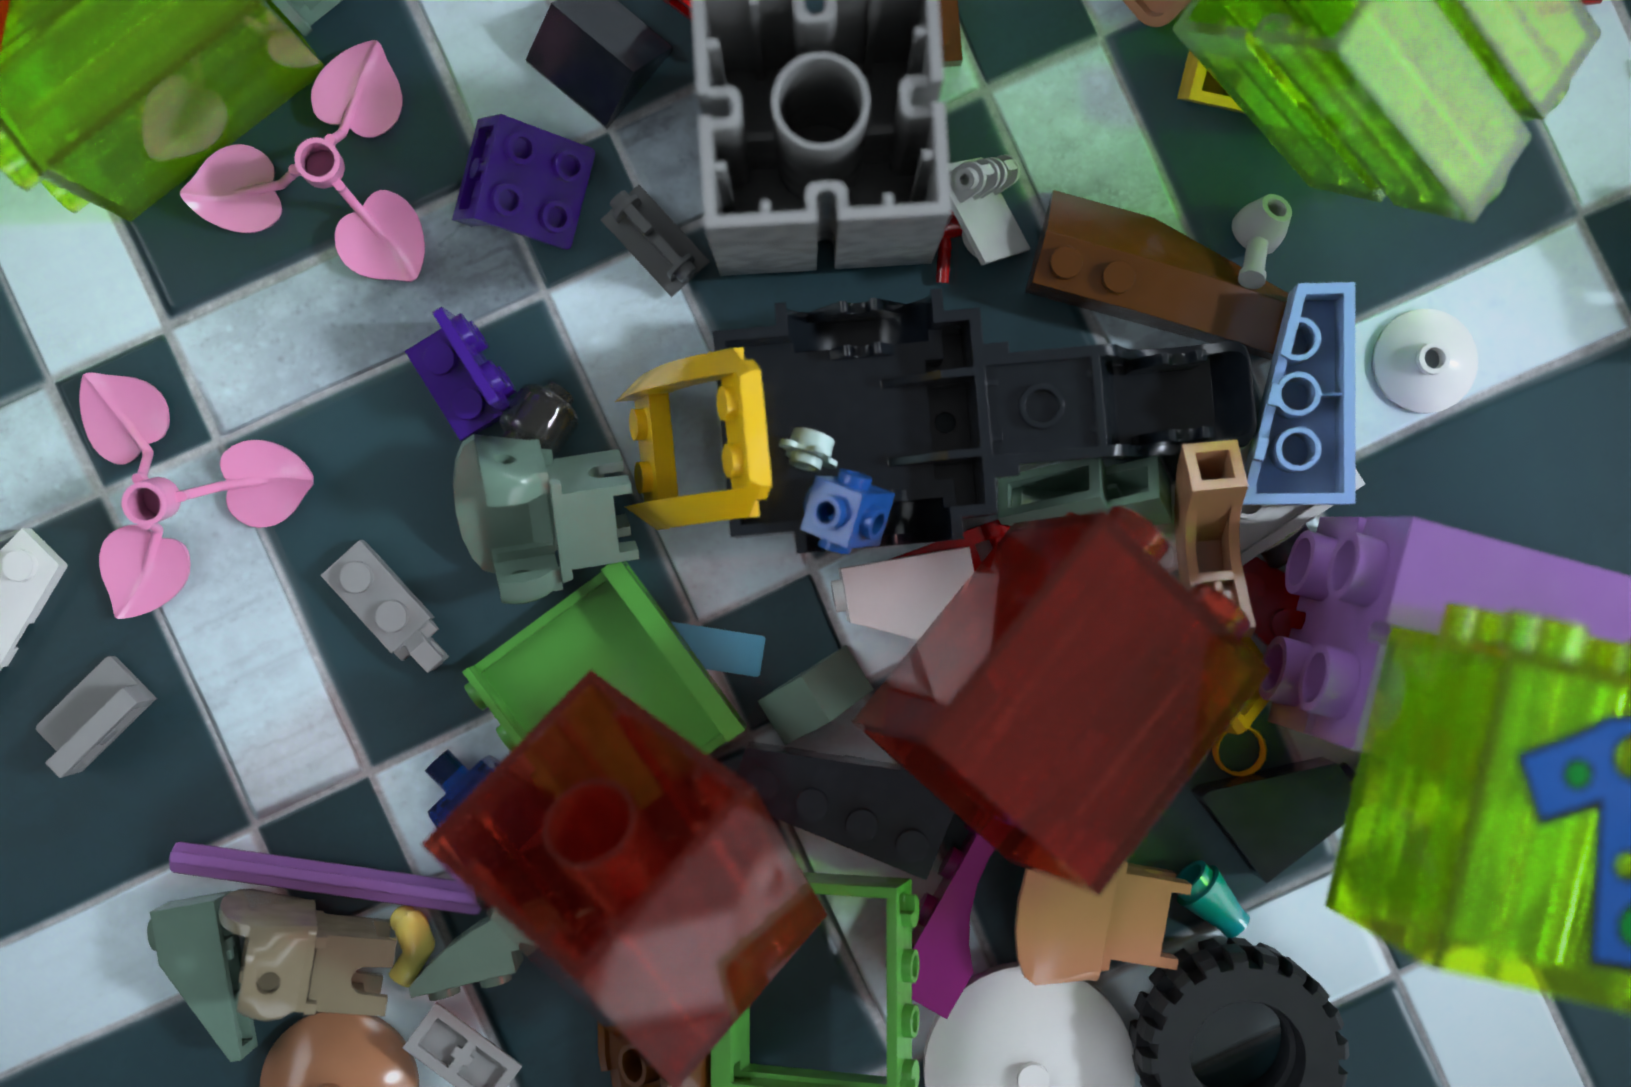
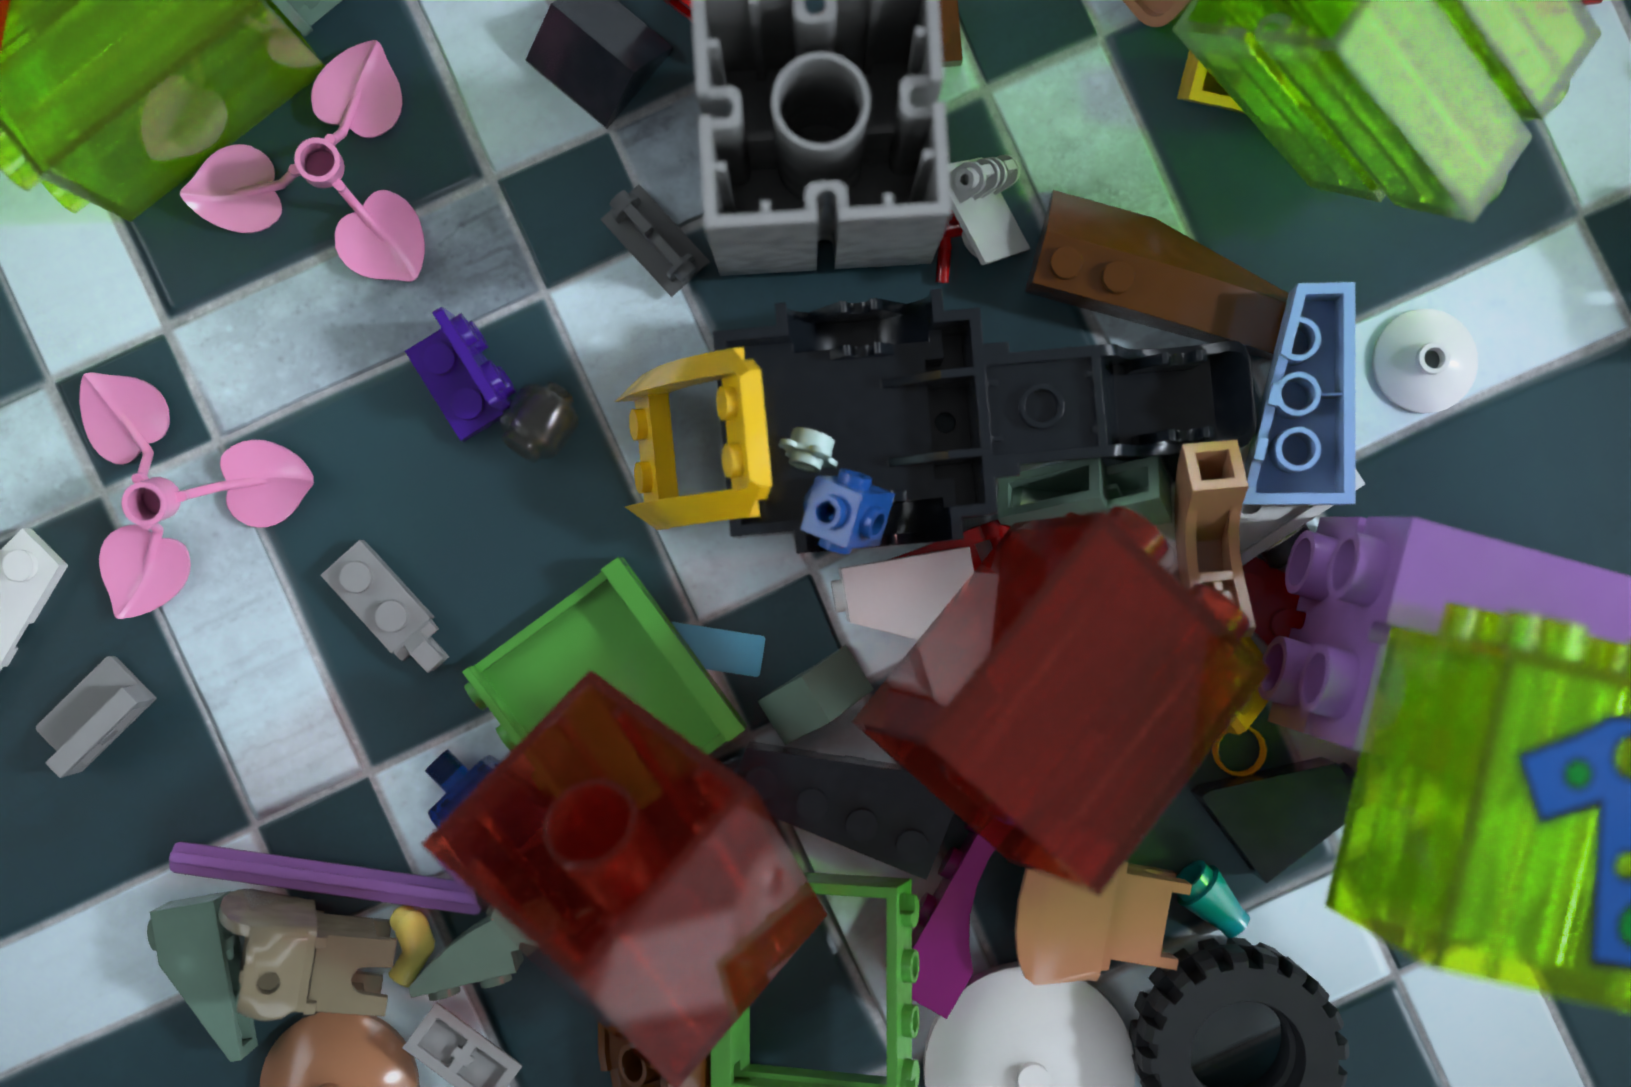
(524, 181): dark purple bracket -> none
(525, 505): sand green piece -> none
(1260, 230): light grey bar -> none

